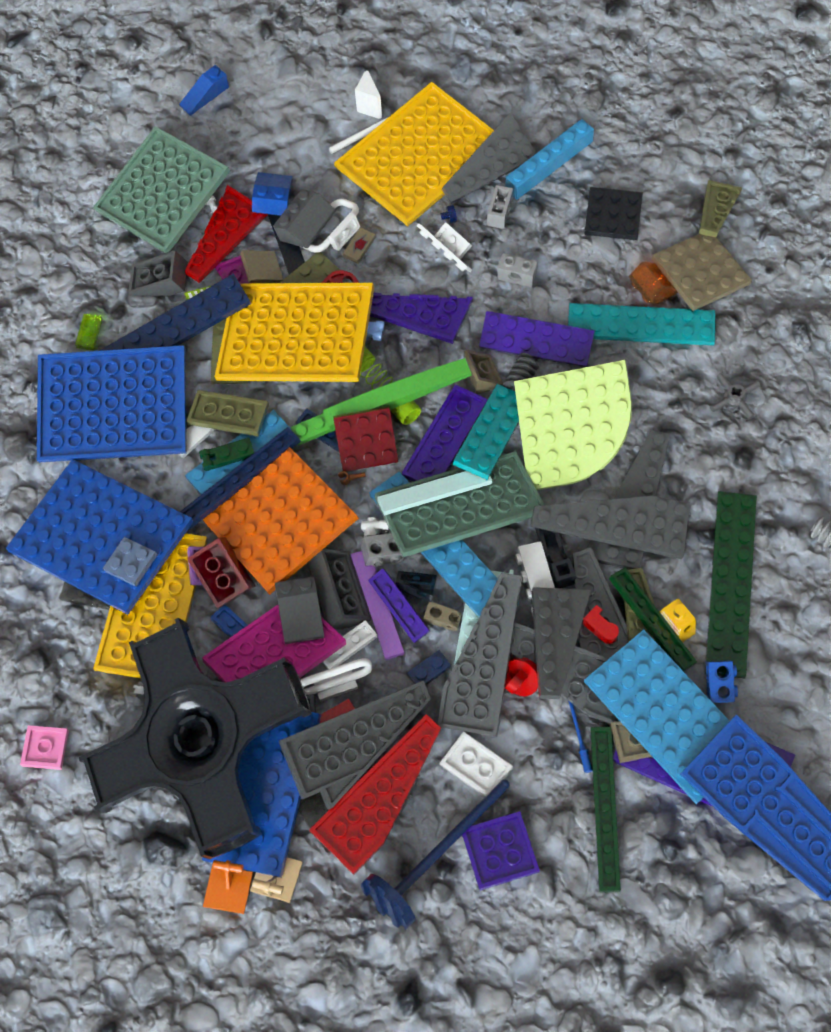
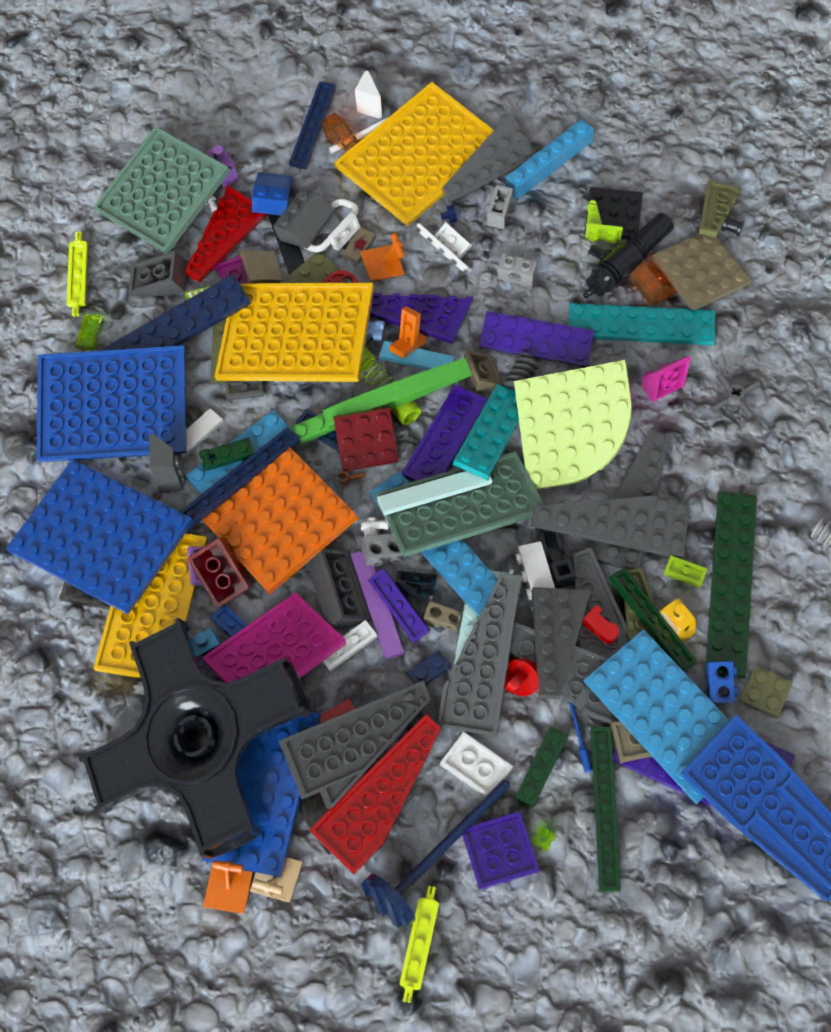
(44, 747): bright pink plate -> none
(77, 274): none -> neon yellow plate
(130, 561): sand blue plate -> none
(165, 466): none -> dark grey slope
(204, 90): blue slope -> none
(204, 643): none -> dark azure torso
(219, 154): none -> medium lavender torso
(227, 413): olive plate -> none
(243, 389): none -> dark grey plate
(299, 610): dark grey slope -> none
(312, 125): none -> dark blue plate
(337, 679): white bar -> none
(338, 131): none -> clear orange slope
(384, 261): none -> orange plate
(409, 335): none -> orange bracket
(419, 358): none -> medium azure tile
(419, 944): none -> neon yellow plate
(541, 767): none -> dark green plate
(549, 837): none -> clear neon green plate
(596, 231): none -> lime plate
(620, 262): none -> black piece
(666, 378): none -> dark pink slope
(685, 571): none -> lime plate
(733, 225): none -> black bush
(766, 692): none -> olive plate

